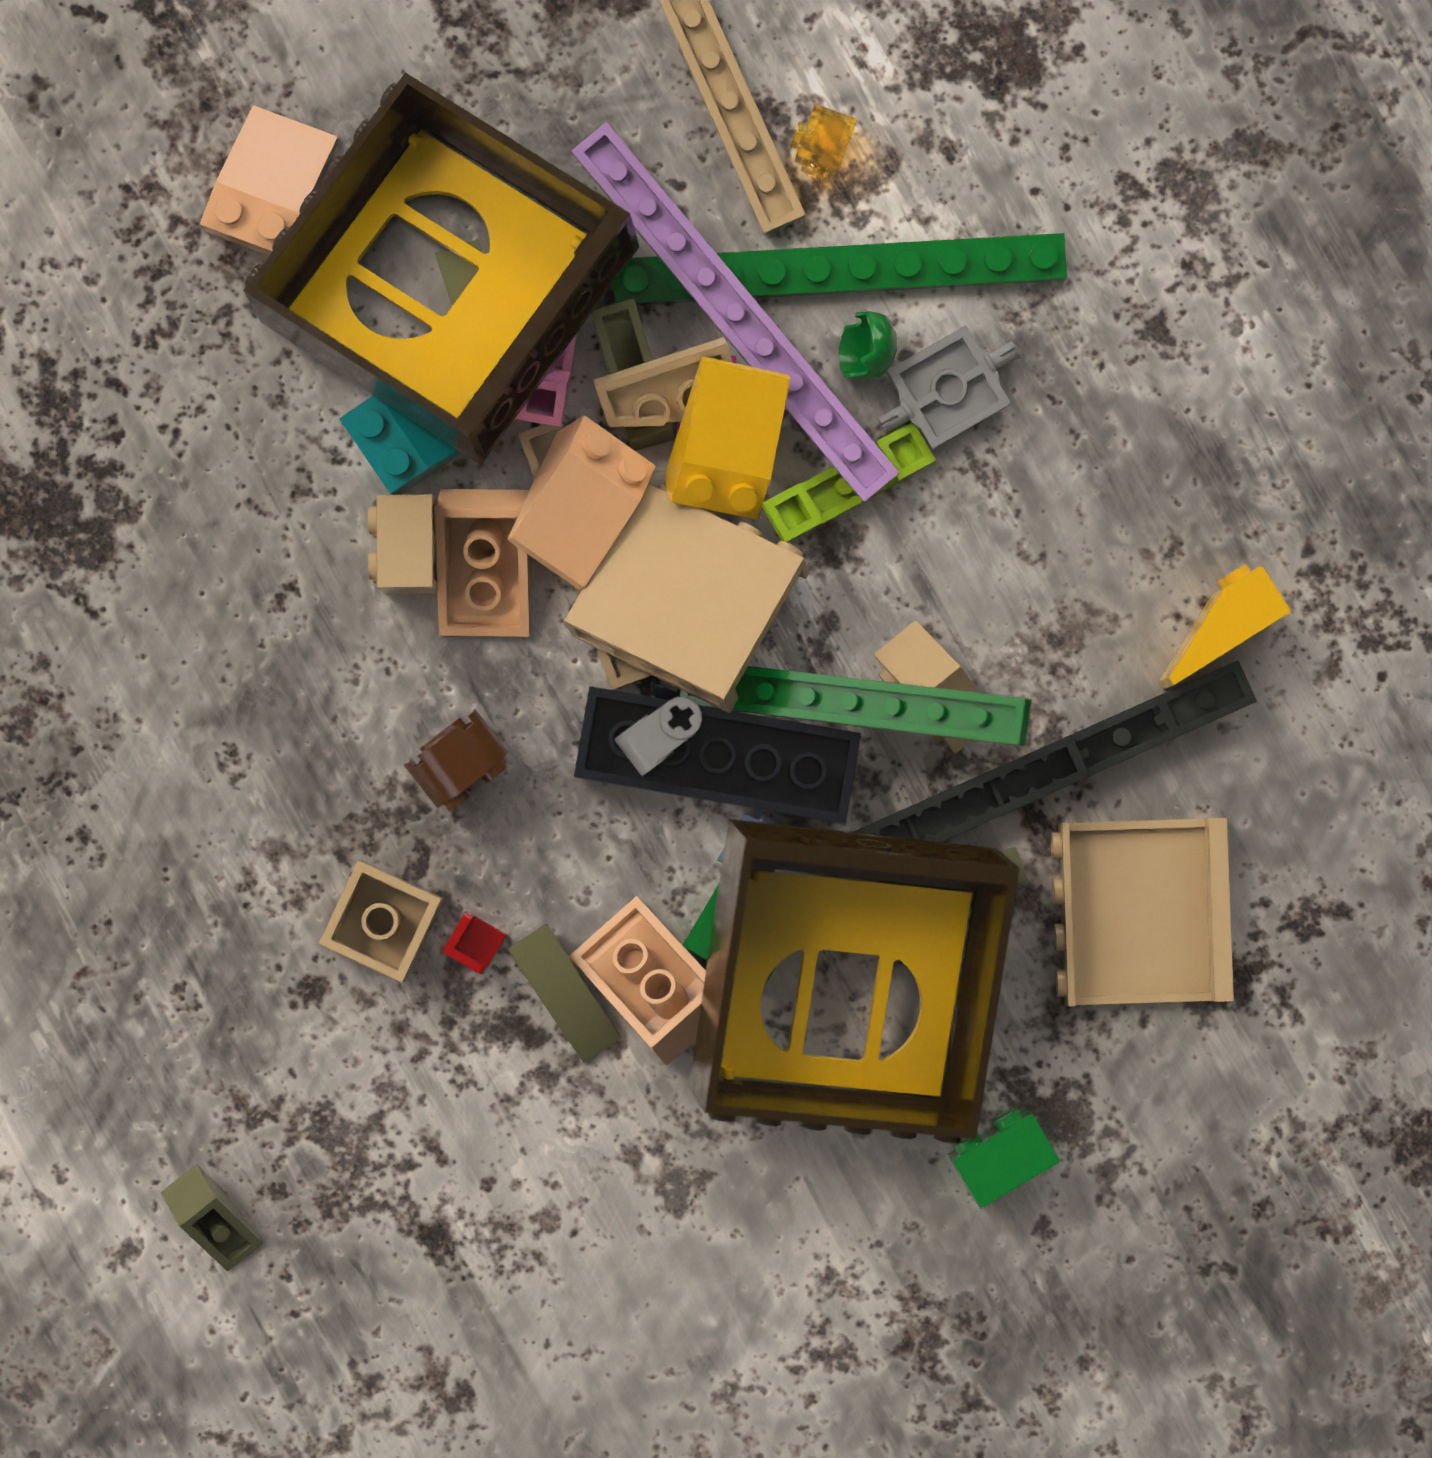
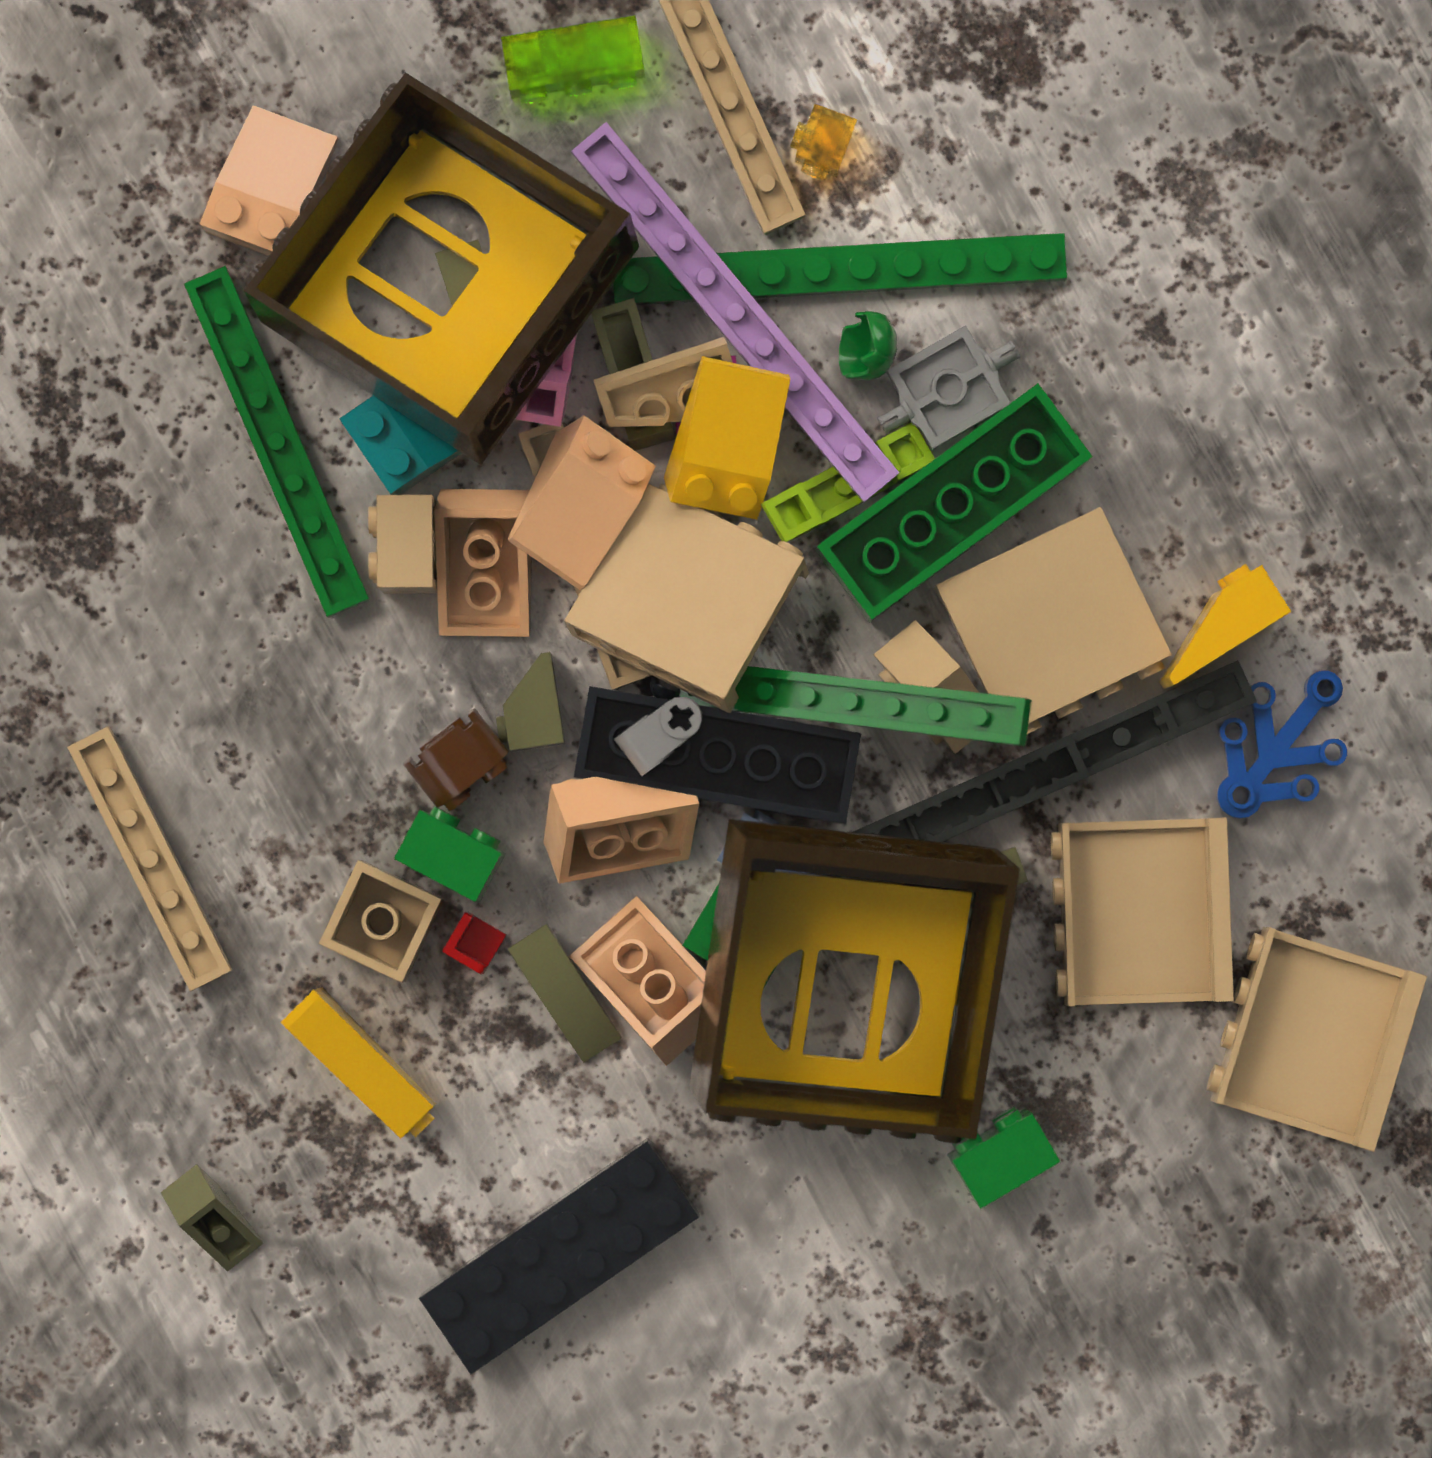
(150, 858): none -> tan plate
(276, 441): none -> green plate
(360, 1063): none -> yellow slope
(449, 854): none -> green brick
(533, 710): none -> olive slope
(559, 1256): none -> black brick
(573, 59): none -> clear neon green brick
(615, 827): none -> light nougat slope
(953, 503): none -> green brick
(1056, 619): none -> tan panel
(1275, 750): none -> blue plant
(1316, 1038): none -> tan panel

